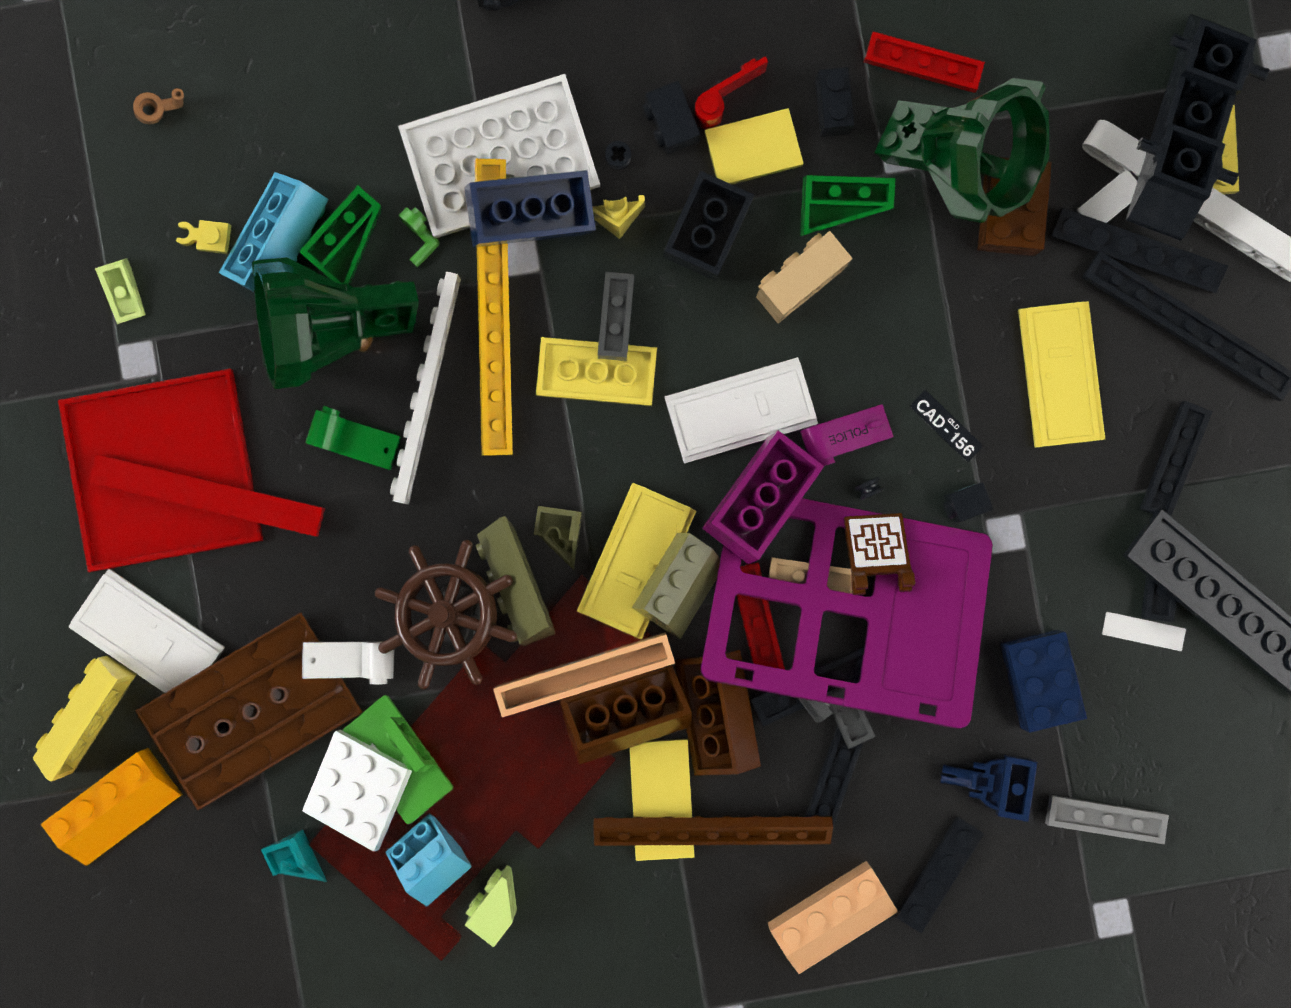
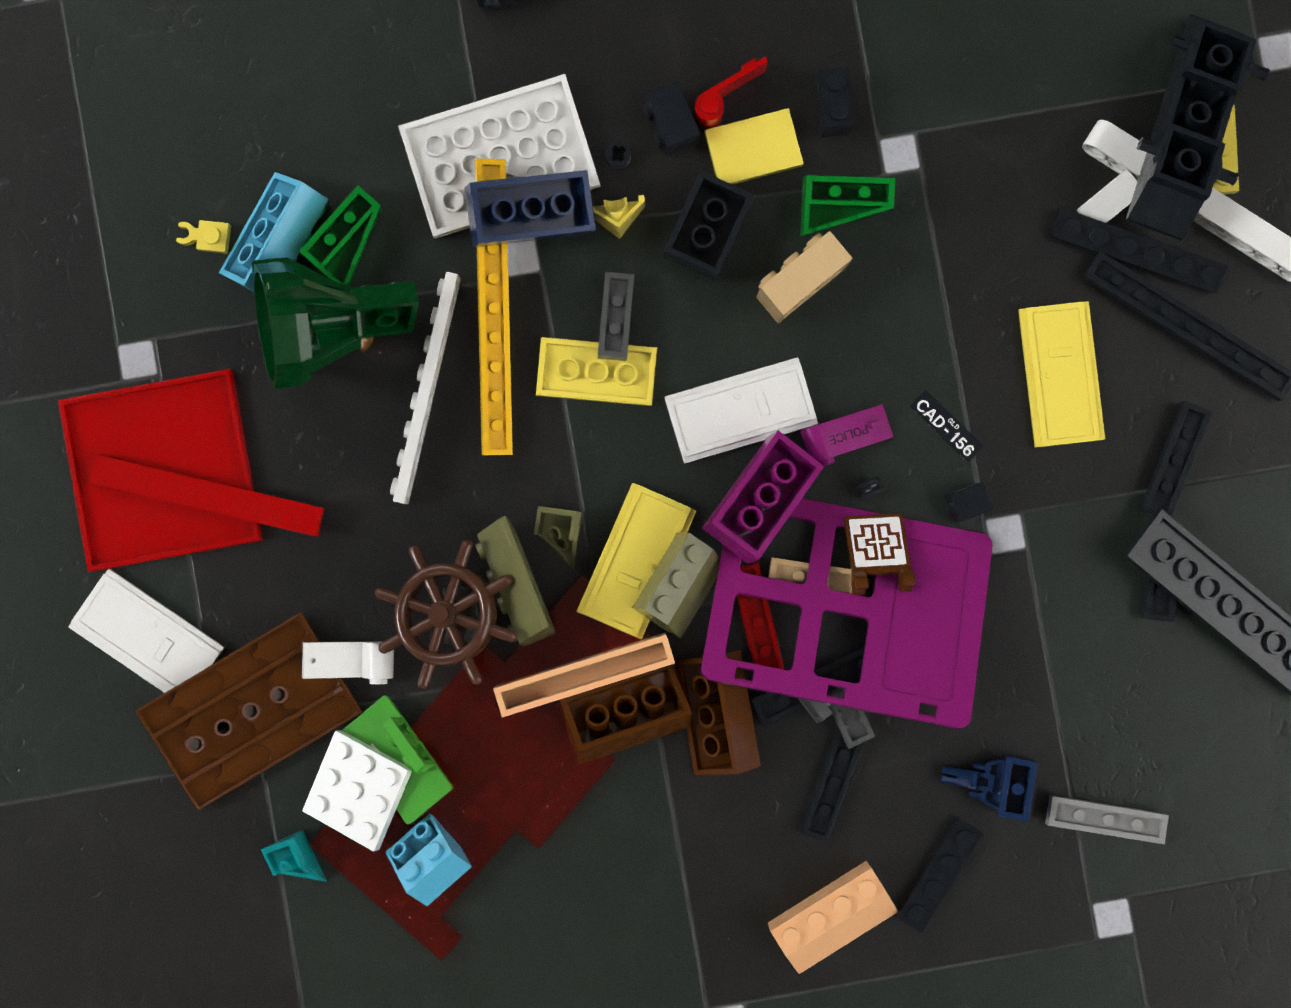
(82, 718): light yellow slope -> none
(112, 808): light orange slope -> none
(121, 290): yellowish green slope -> none
(159, 105): medium nougat plate -> none
(352, 439): green door -> none
(415, 222): bright green plate -> none
(495, 910): yellowish green slope -> none
(661, 790): light yellow tile -> none
(713, 831): reddish brown plate -> none
(924, 62): red plate -> none
(952, 142): dark green plate -> none
(1021, 229): reddish brown brick -> none
(1043, 681): dark blue brick -> none
(1144, 631): white sticker -> none

